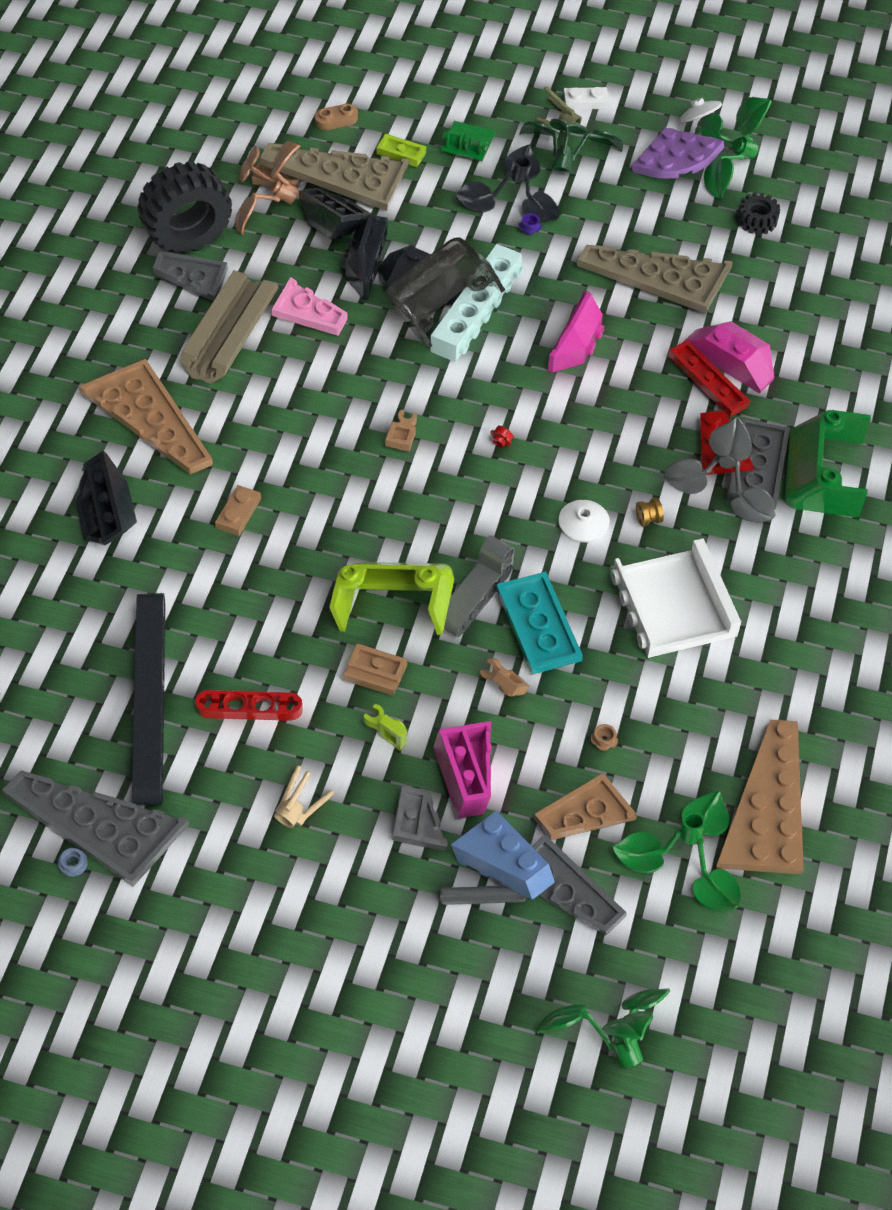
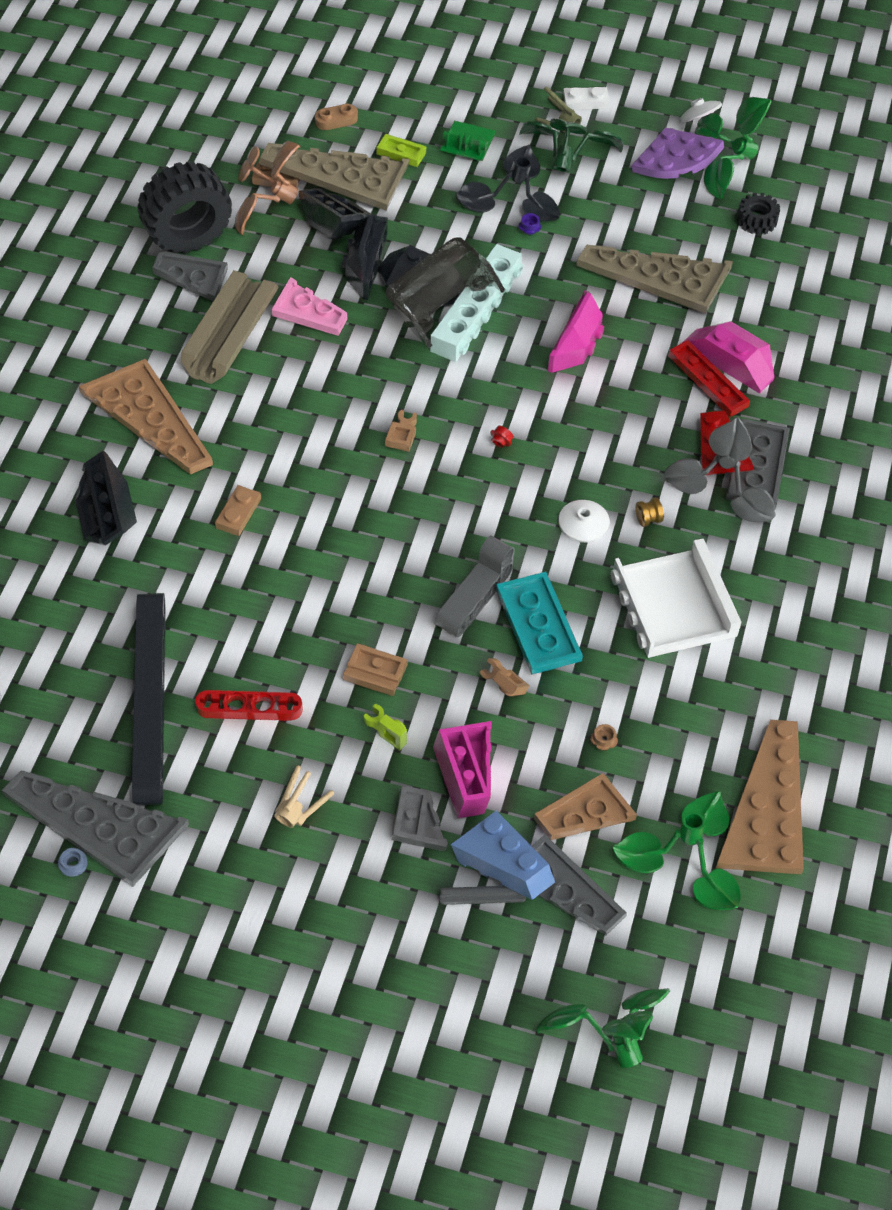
(393, 576): lime windscreen -> none
(817, 487): green windscreen -> none

